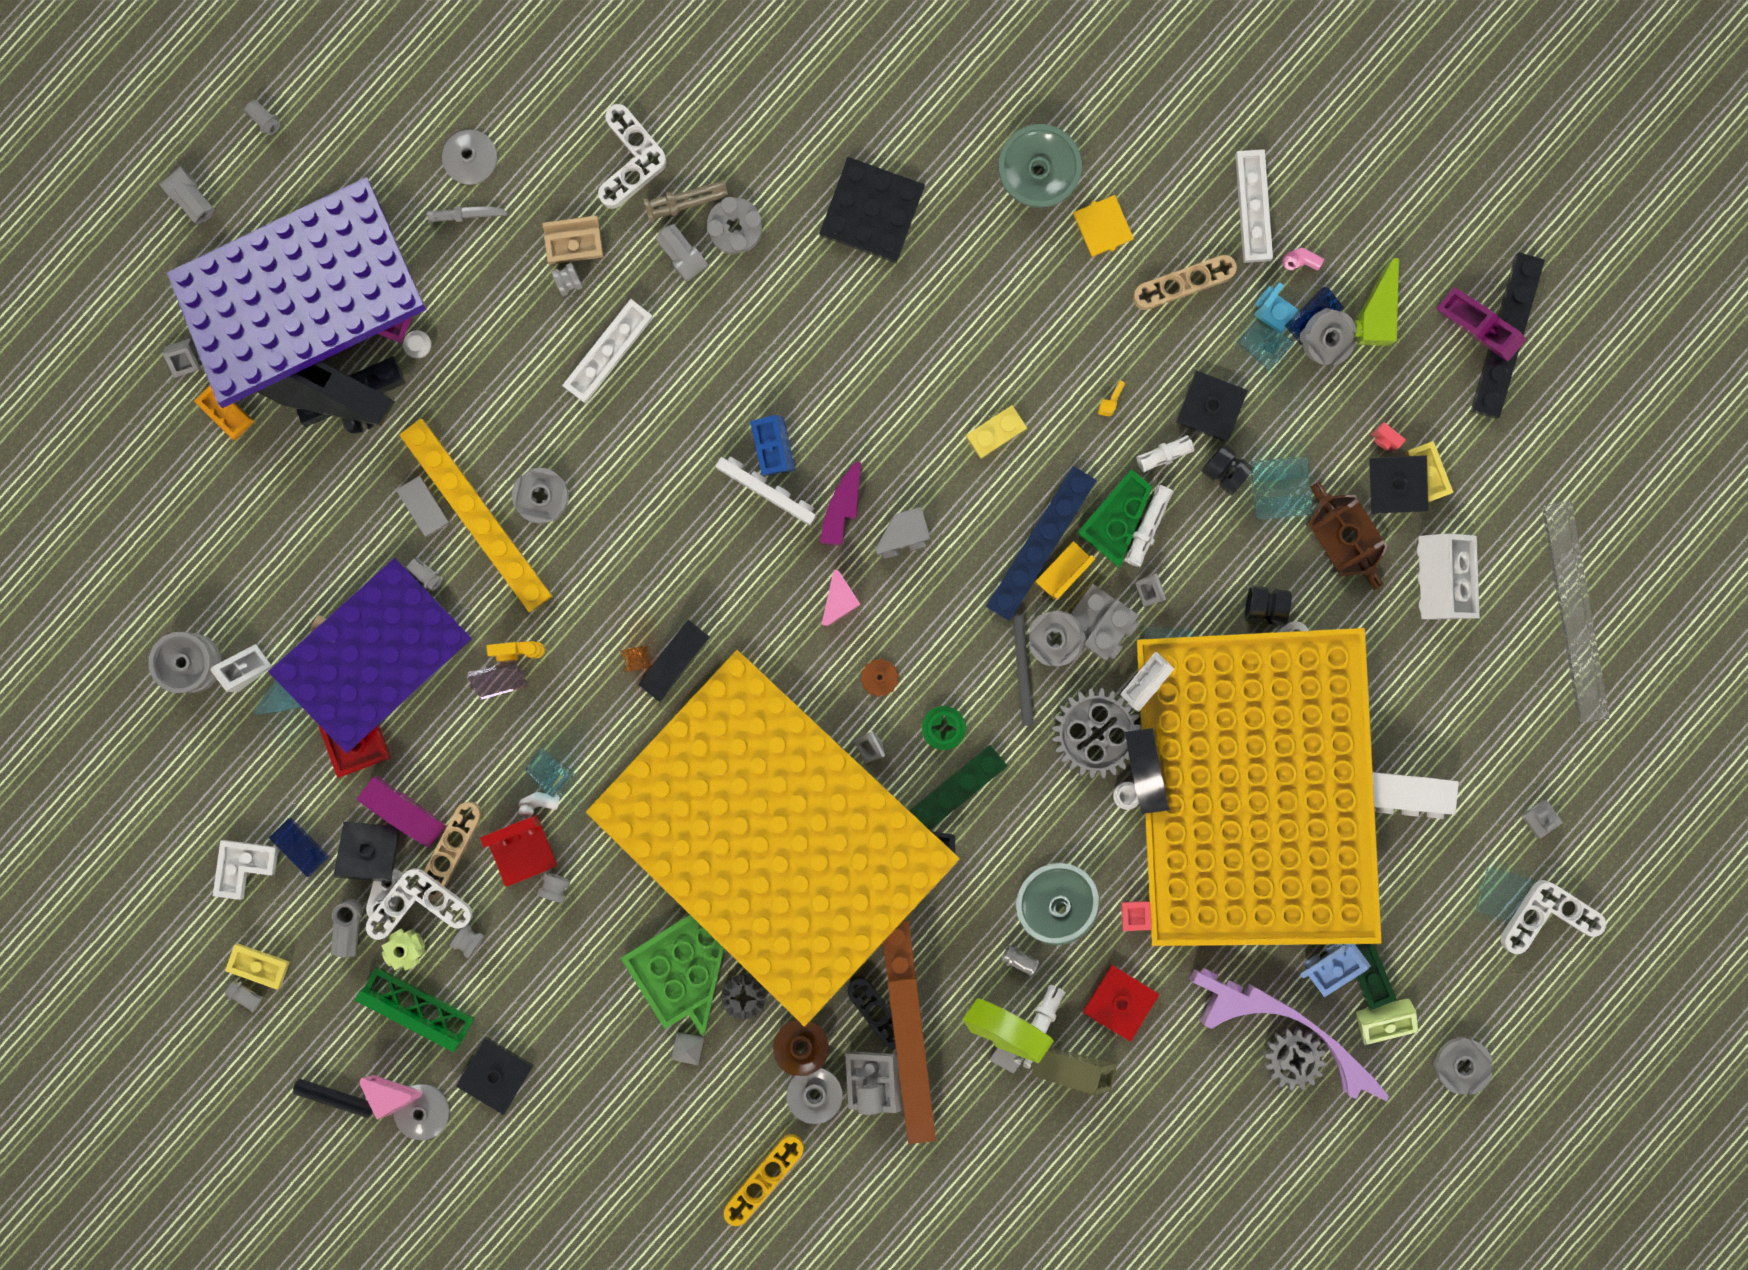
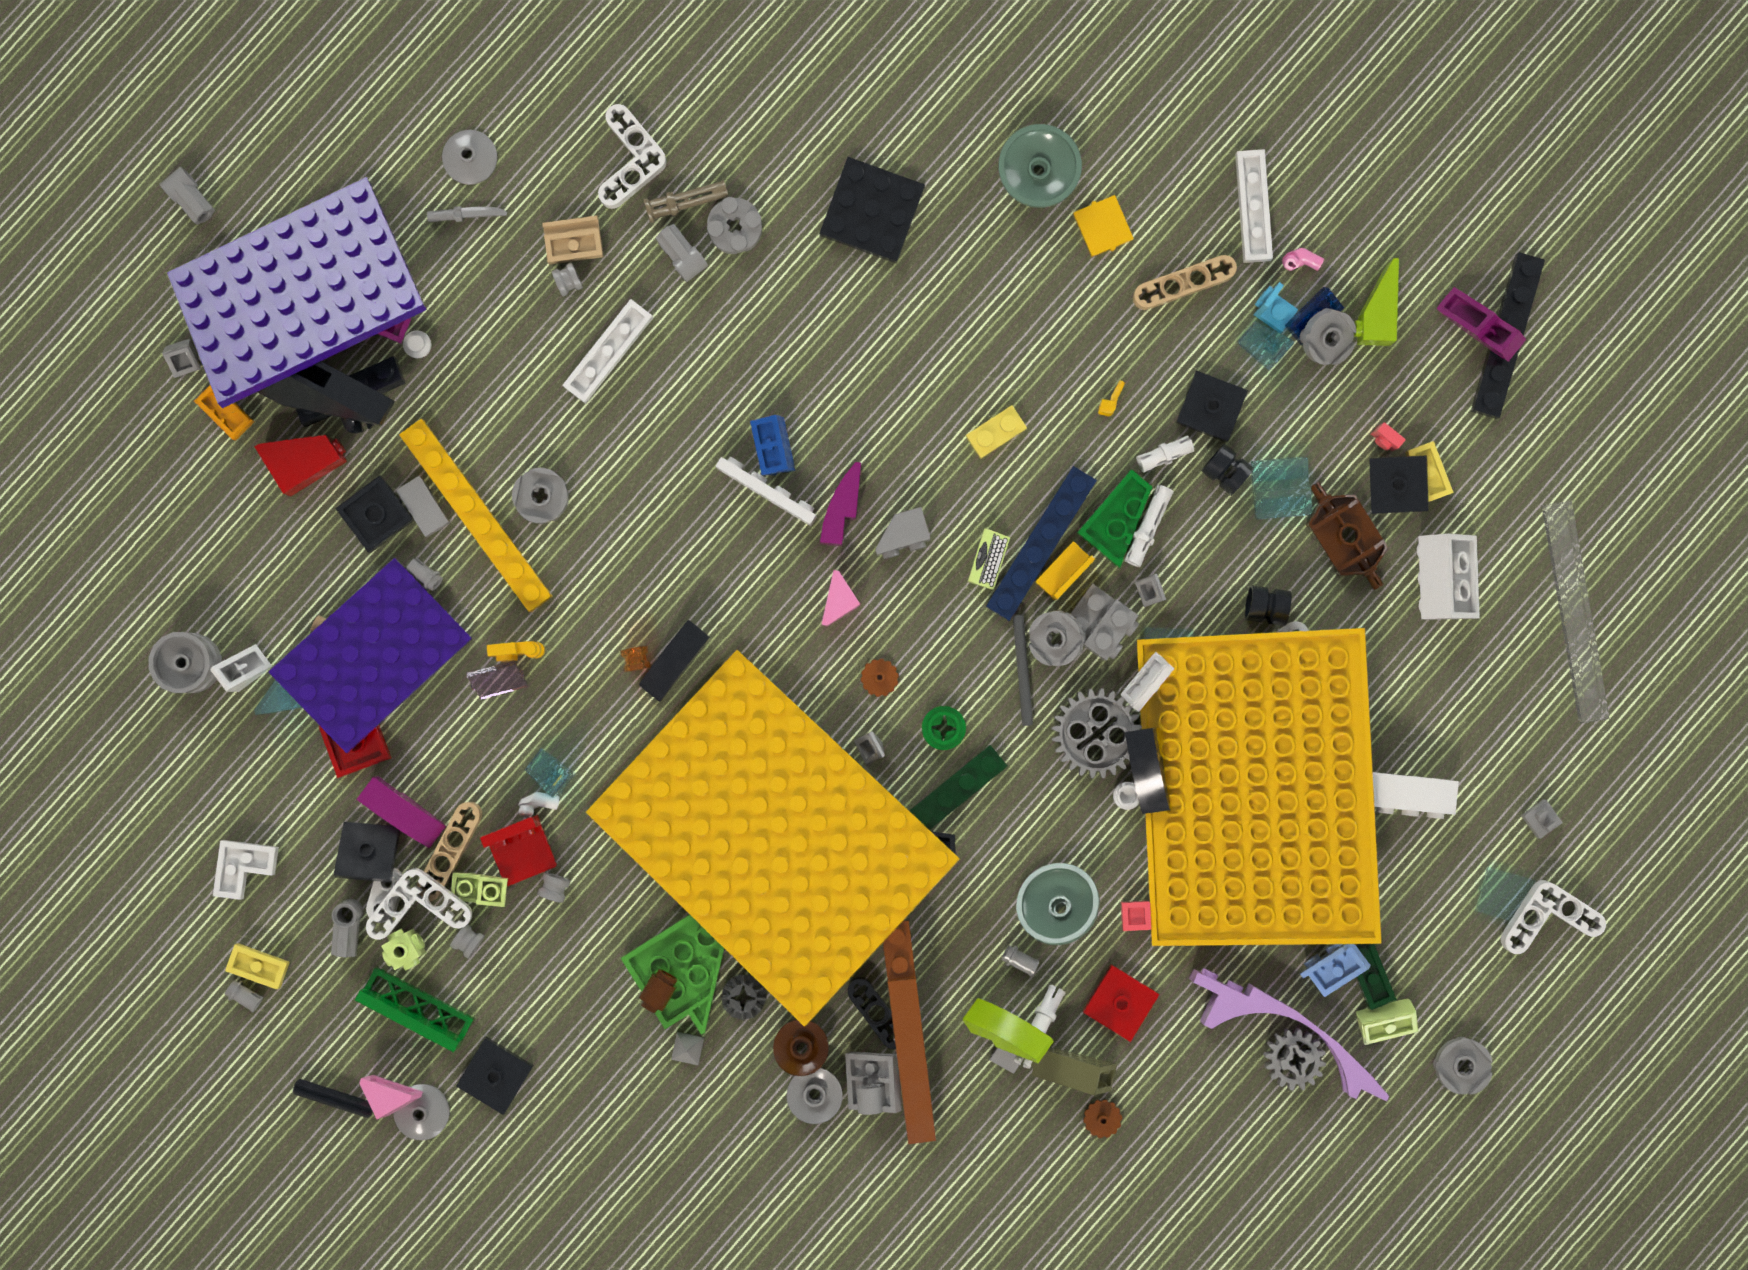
(267, 122): light grey pin -> none
(299, 847): clear blue plate -> none
(301, 460): none -> red slope
(374, 514): none -> black plate
(479, 888): none -> yellowish green slope
(658, 991): none -> reddish brown brick
(760, 1177): yellow beam -> none
(988, 559): none -> slope
(1102, 1118): none -> dark orange piece

